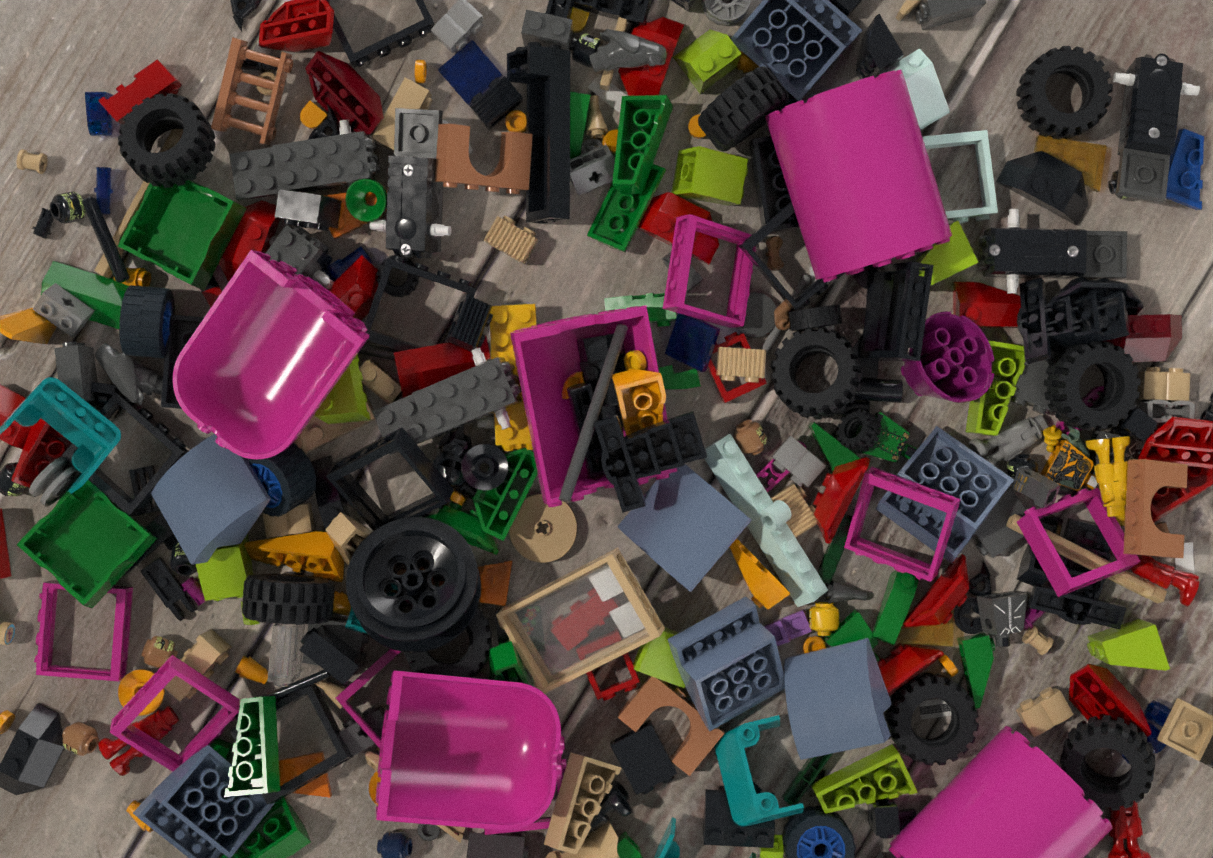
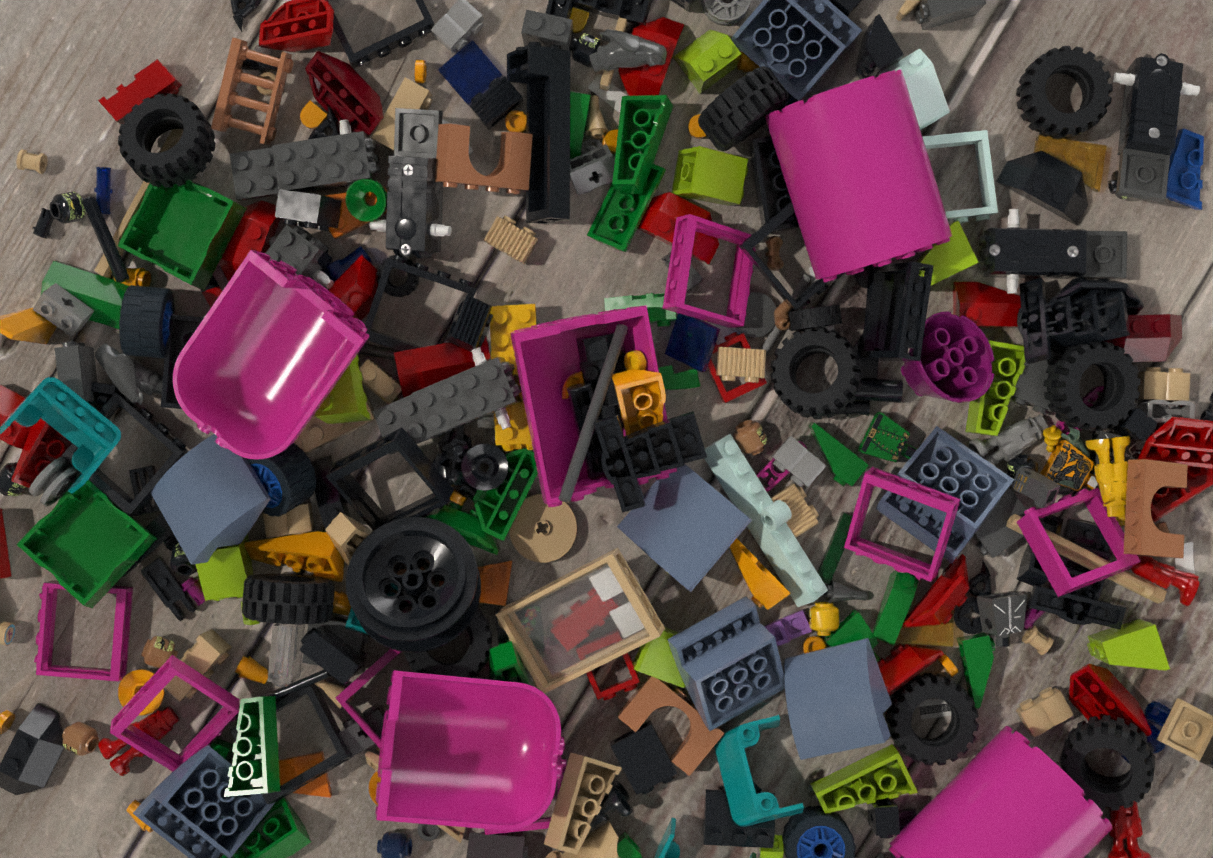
(98, 118): clear blue leg -> none
(804, 779): dark green piece -> none
(837, 495): red wedge -> none
(867, 435): black tyre -> none

